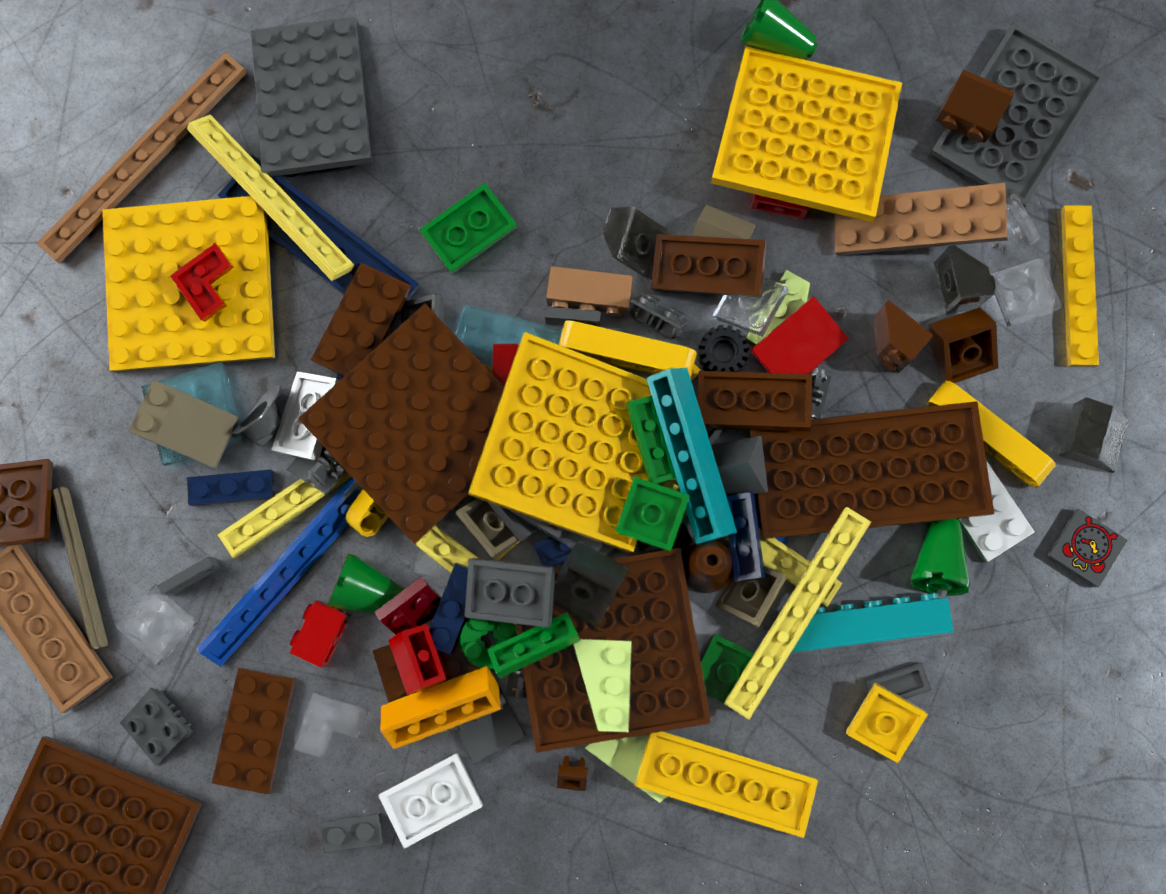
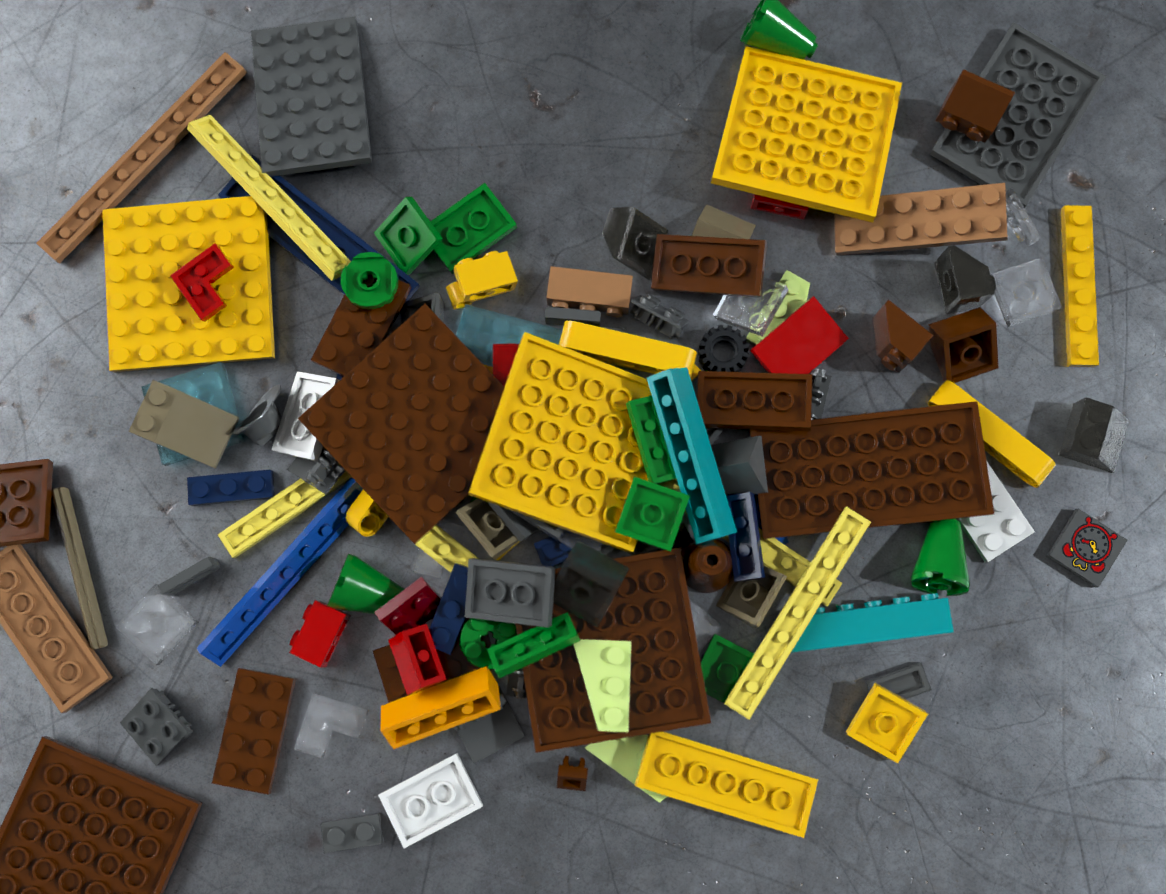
(358, 270): none -> green plate
(408, 235): none -> green plate
(481, 279): none -> yellow hinge

